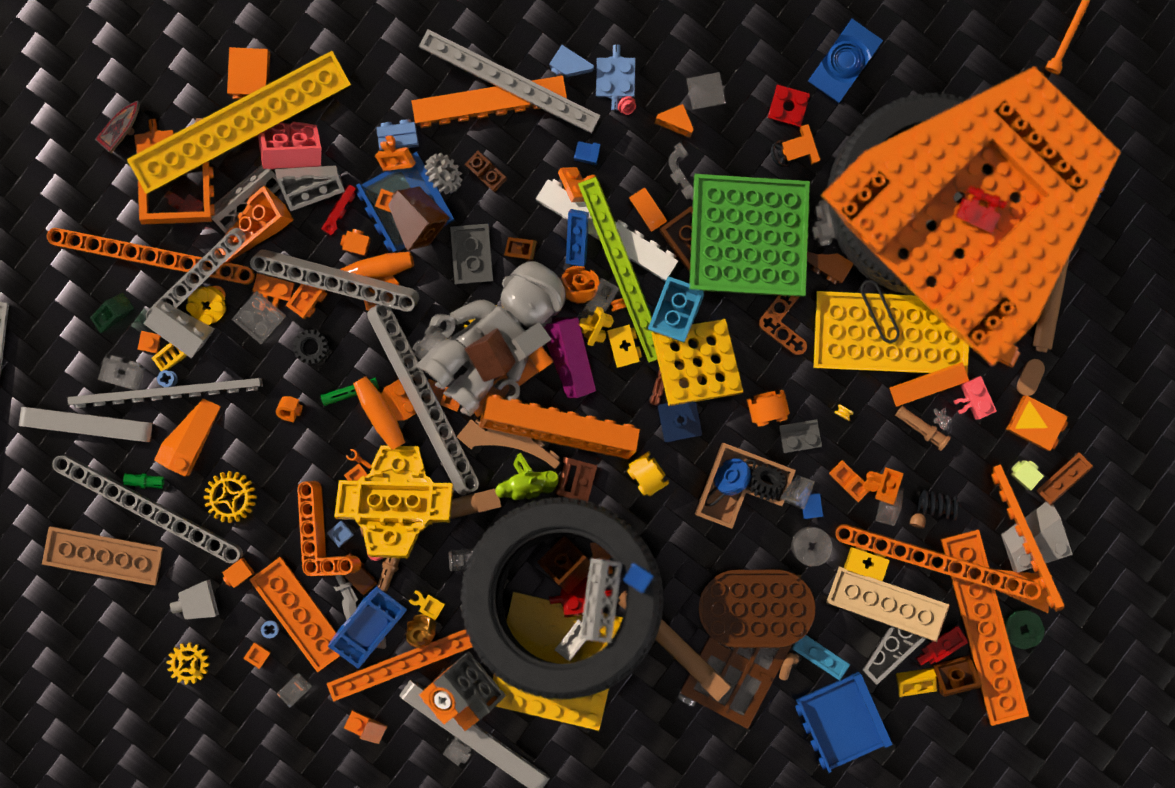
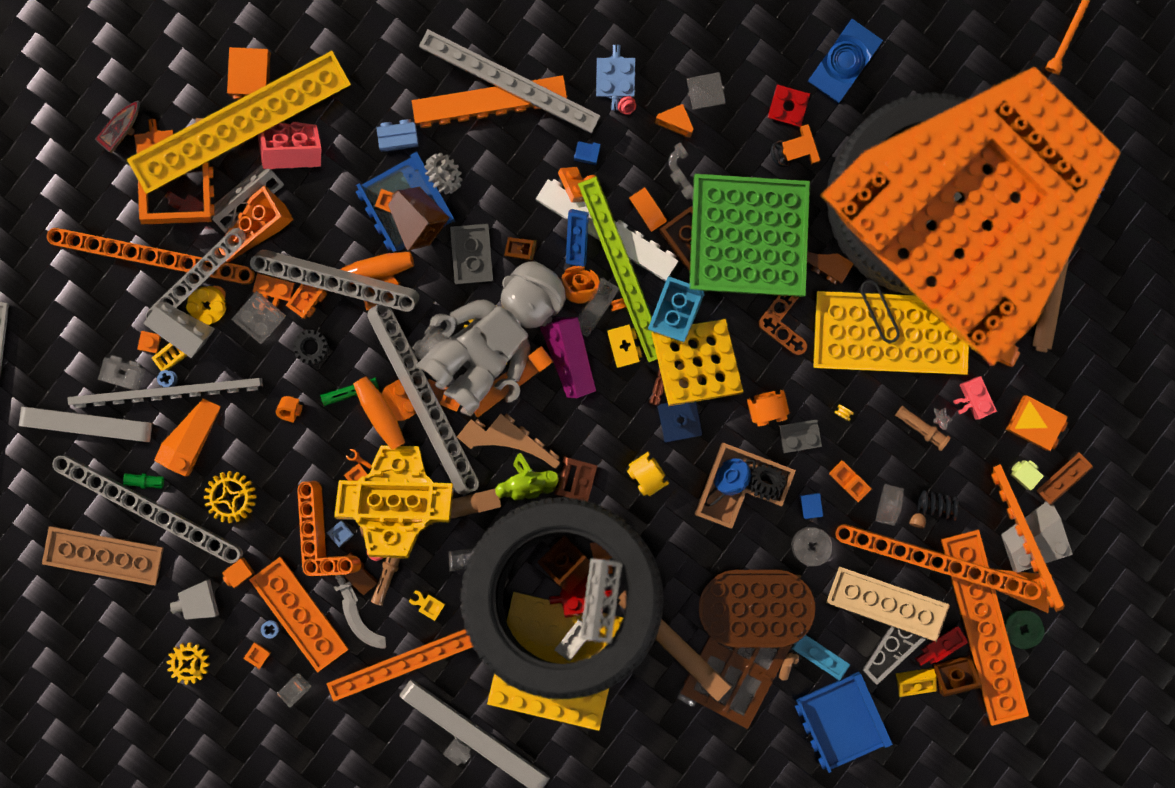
(111, 312): clear green slope -> none
(308, 184): light grey wedge -> none
(338, 210): red hinge -> none
(355, 242): orange brick -> none
(365, 727): orange slope -> none
(367, 627): blue slope -> none
(394, 158): orange plate -> none
(420, 631): pearl gold hair -> none
(462, 693): dark grey piece -> none
(486, 171): reddish brown slope -> none
(491, 356): copper slope -> none
(529, 342): light grey hinge -> none
(559, 427): orange brick -> none
(569, 64): medium blue slope -> none
(593, 324): yellow hips -> none
(638, 578): blue panel -> none
(798, 492): clear slope -> none
(823, 230): clear plate -> none
(876, 570): yellow brick -> none
(885, 484): orange hinge -> none
(929, 384): orange tile -> none
(977, 214): red plate -> none
(1030, 377): medium nougat tile -> none

